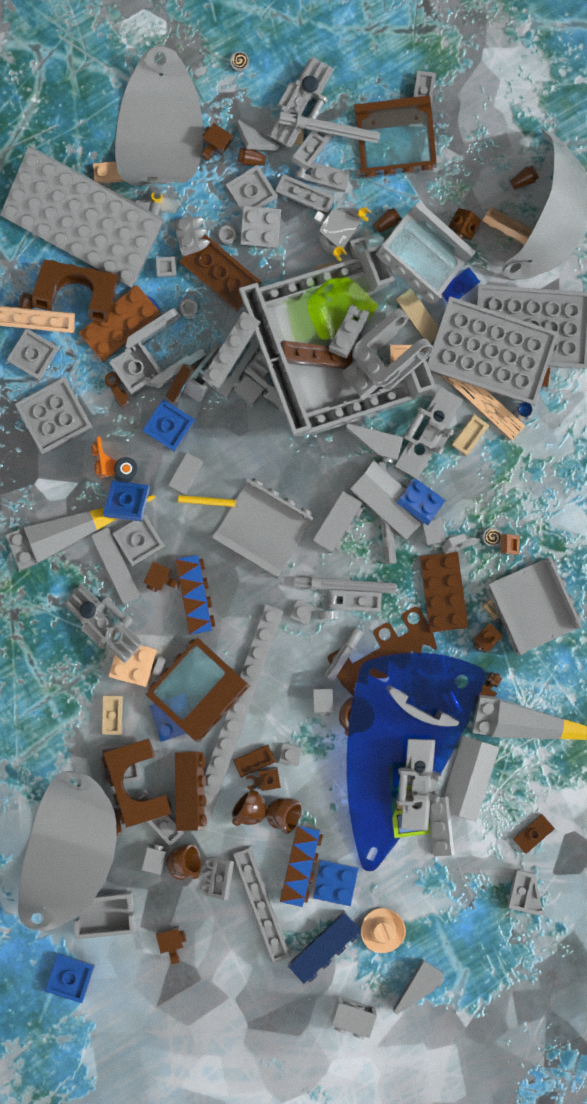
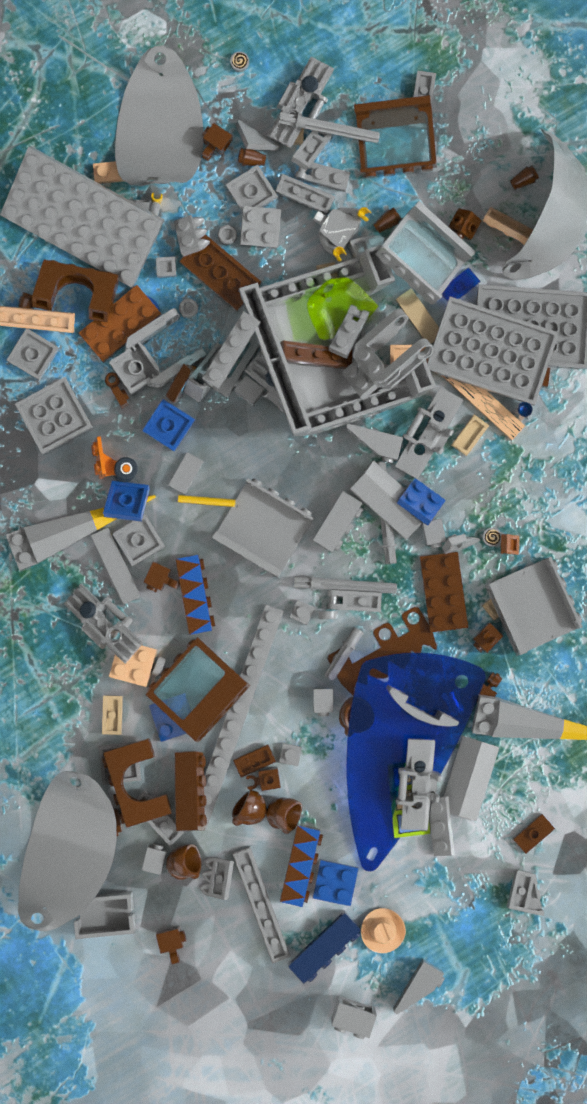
(69, 978): blue plate -> none

